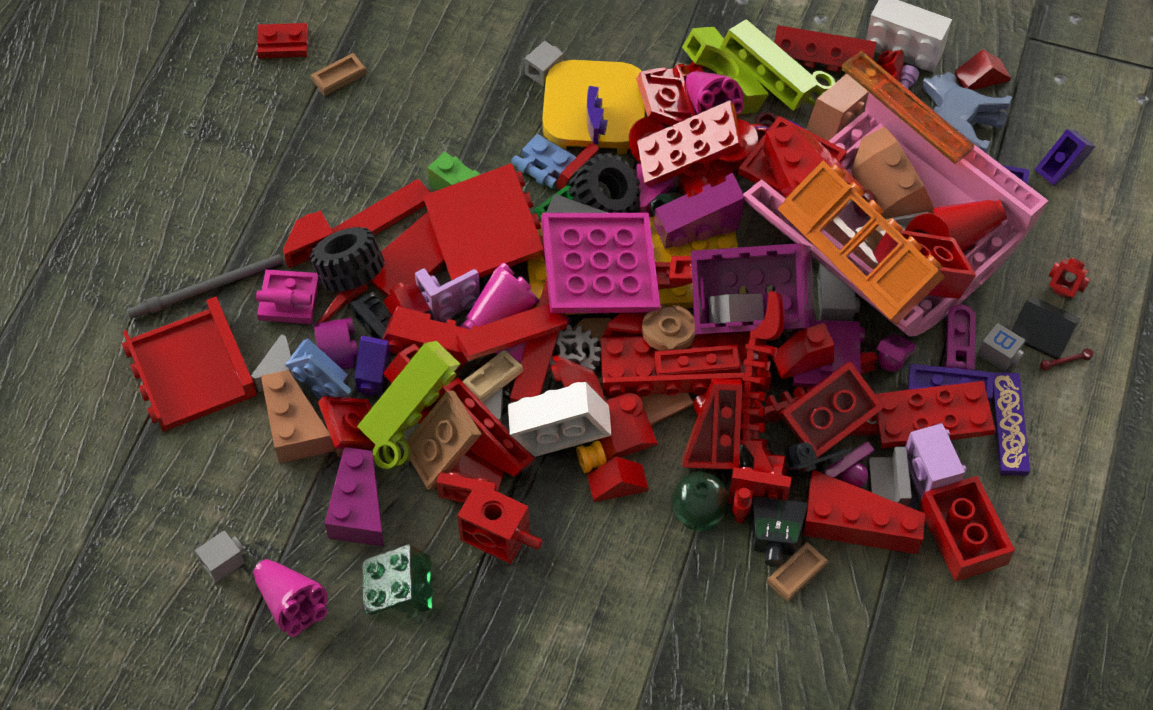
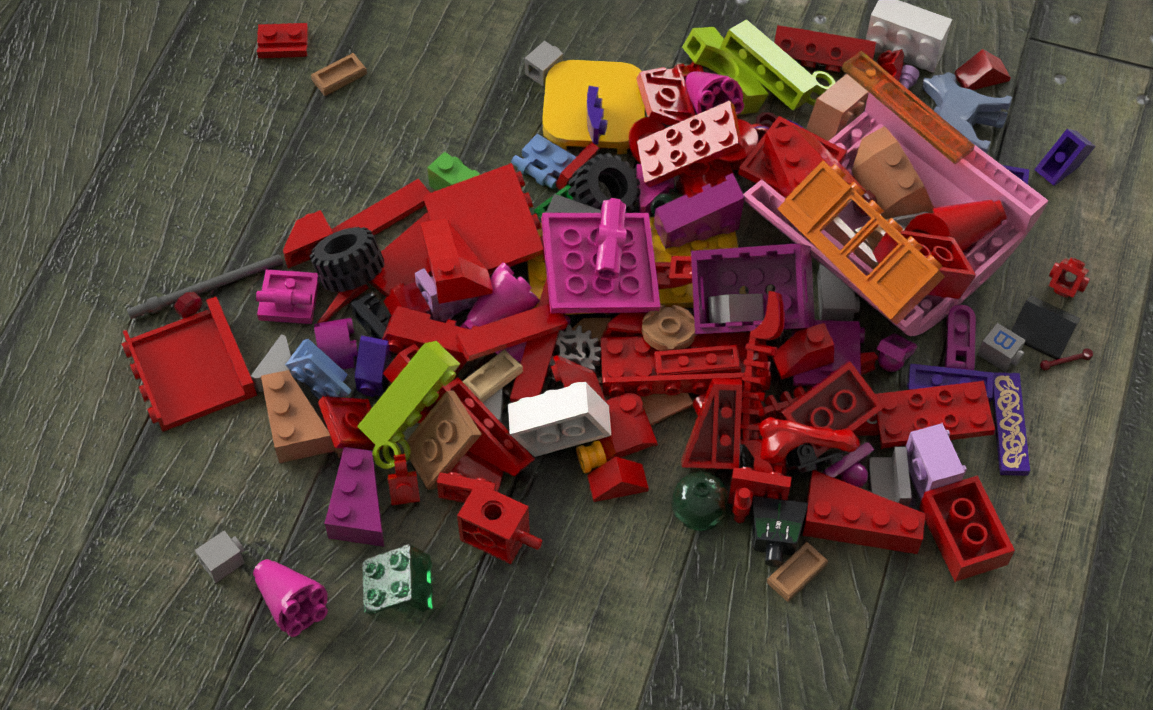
(188, 304): none -> dark red tile
(403, 484): none -> red plate
(453, 264): none -> red wedge
(610, 239): none -> dark pink piece
(784, 435): none -> red hair

